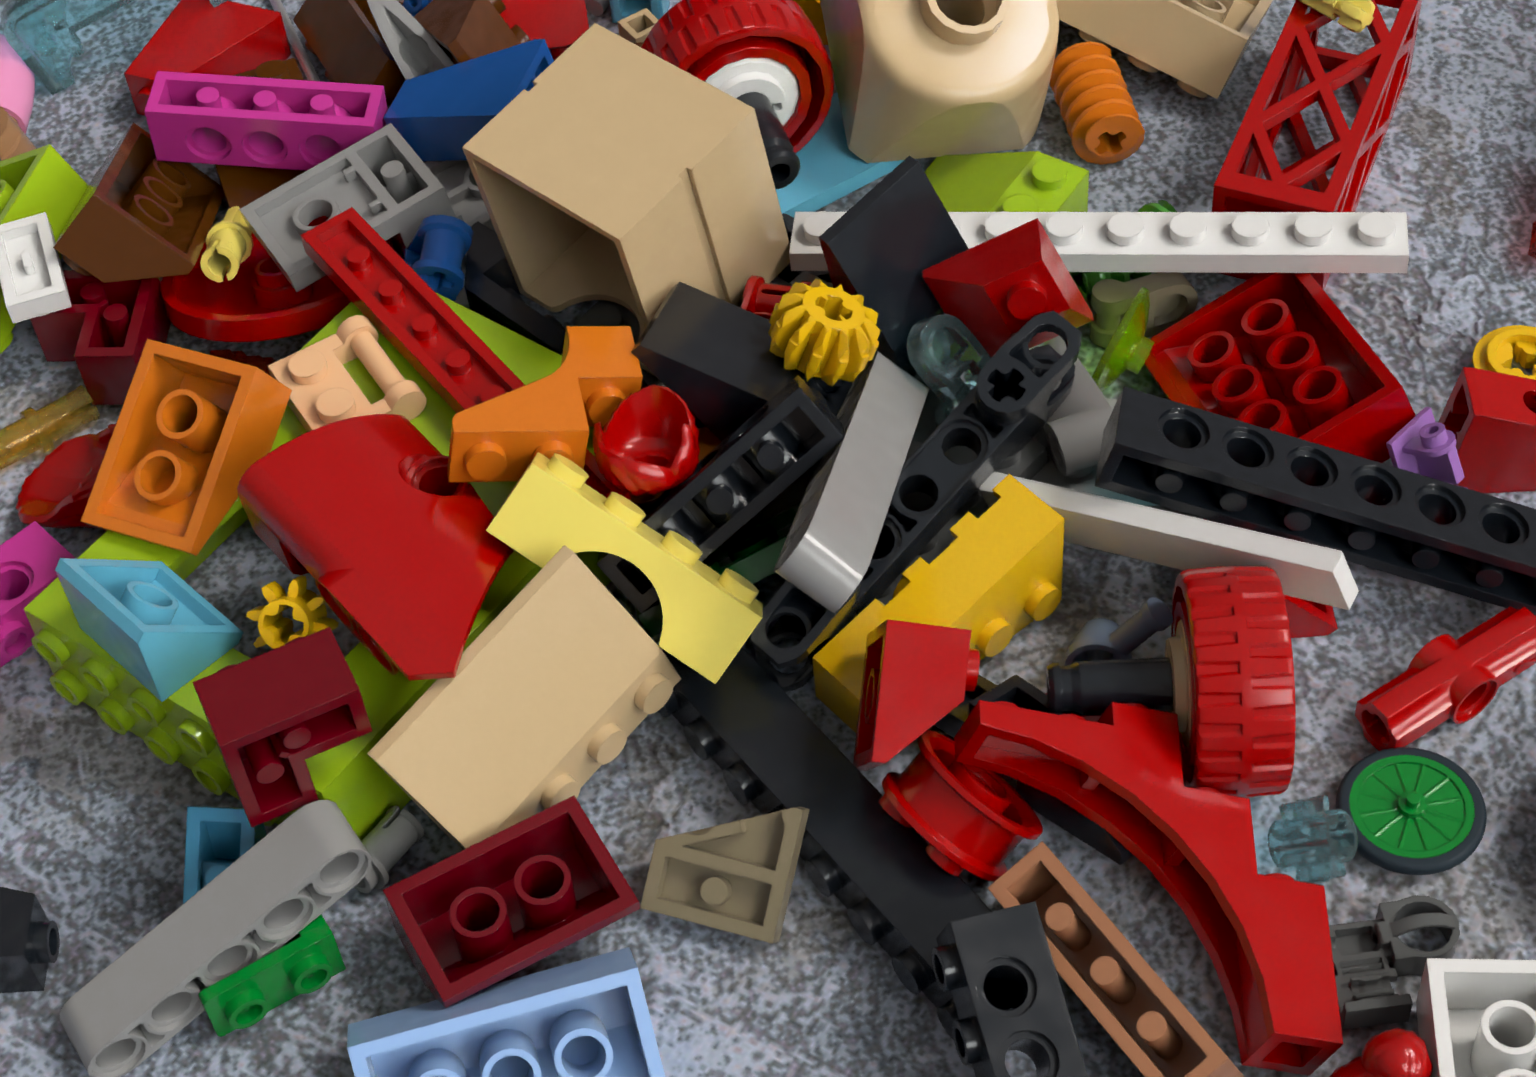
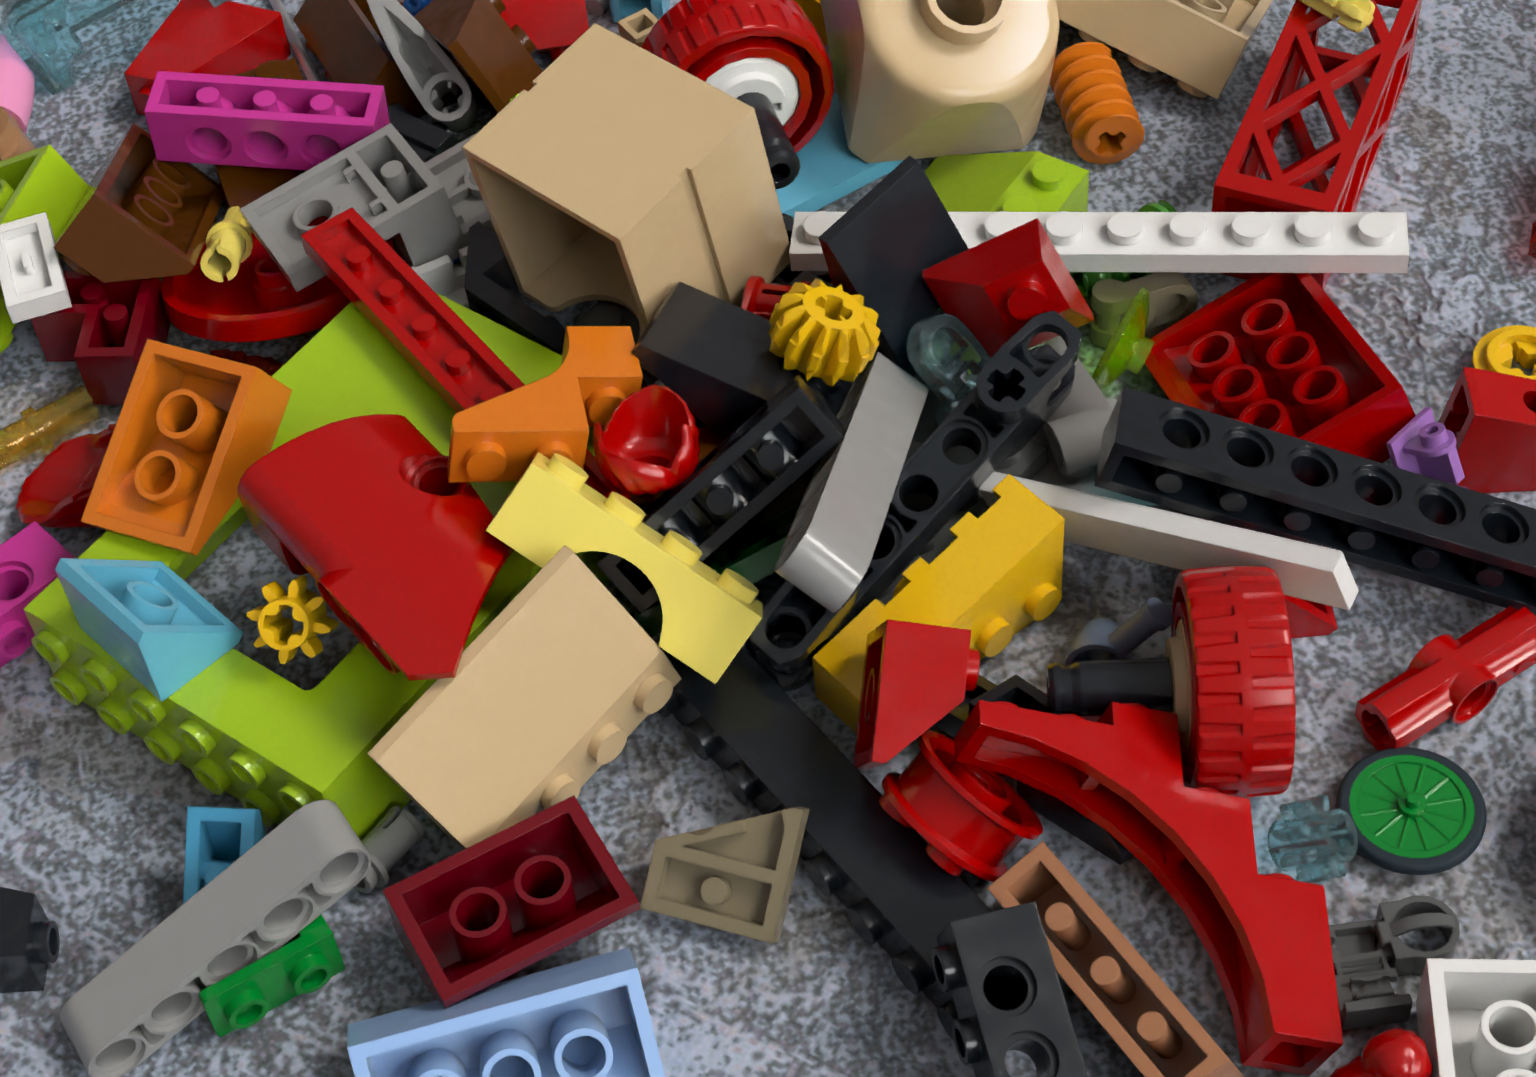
(278, 714): dark red brick -> none
(326, 391): light nougat plate -> none
(438, 253): blue piece -> none
(452, 104): blue slope -> none

